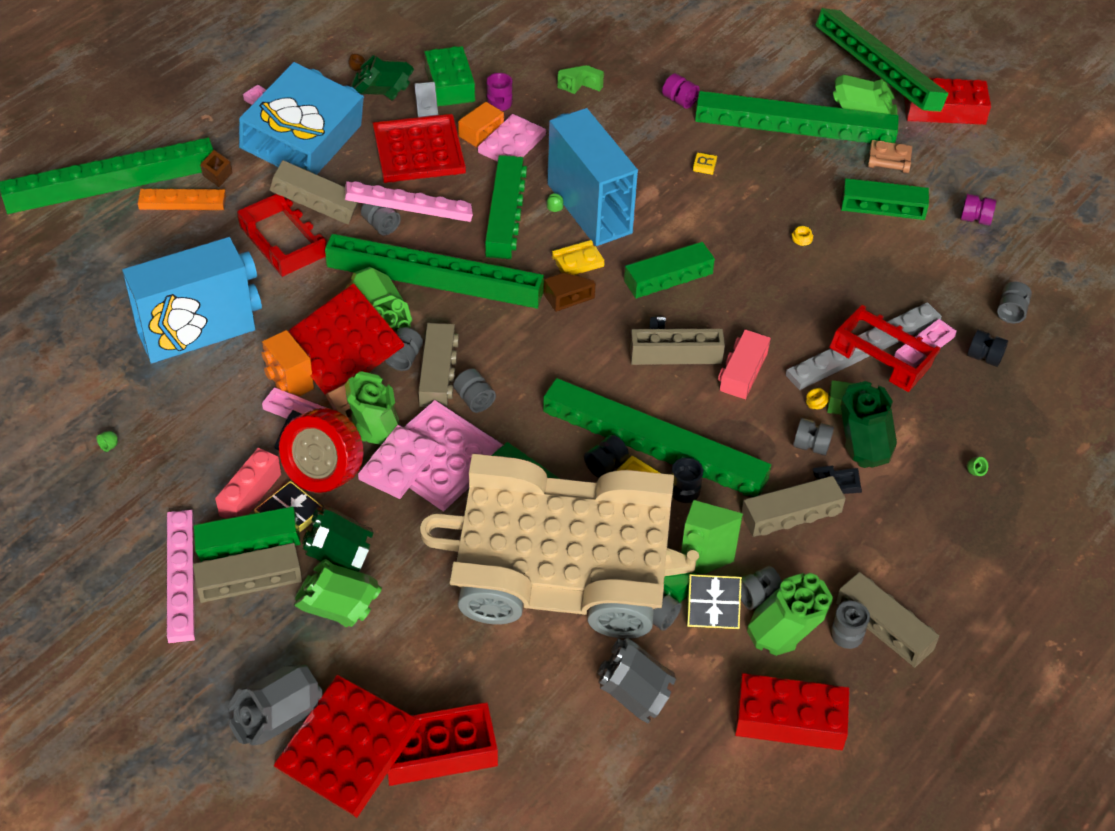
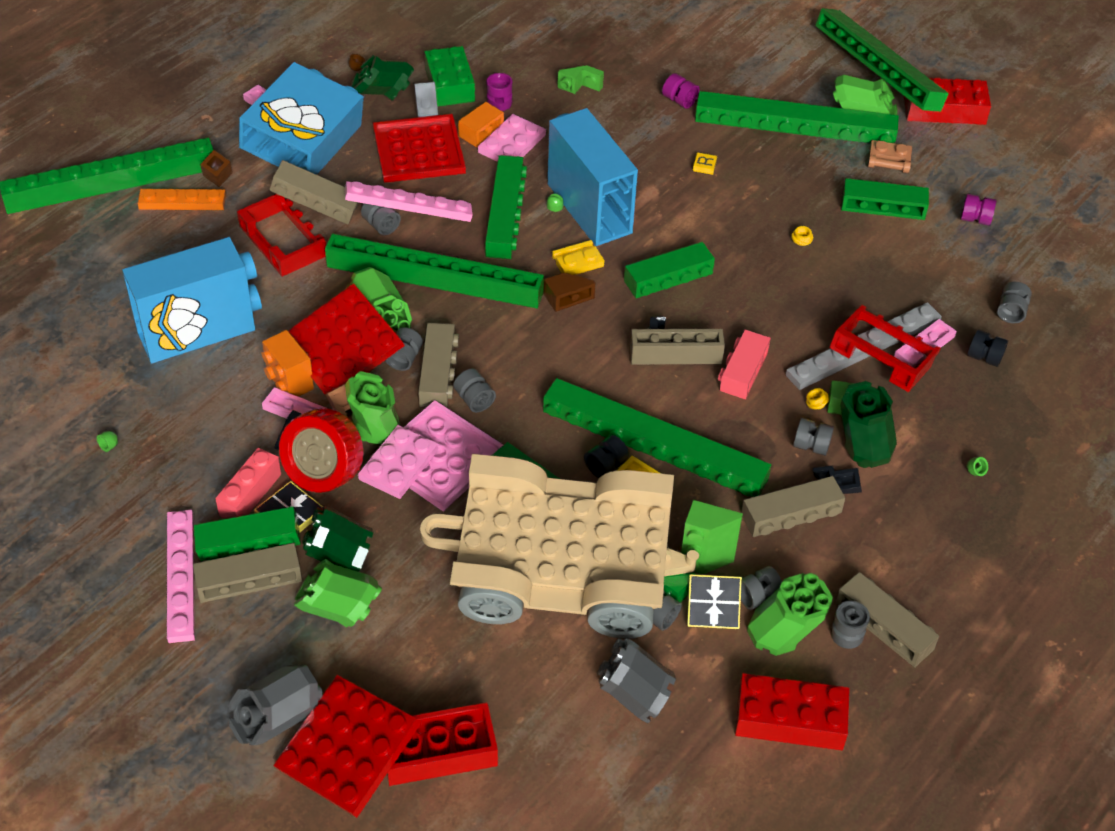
(687, 480): black wheel -> none

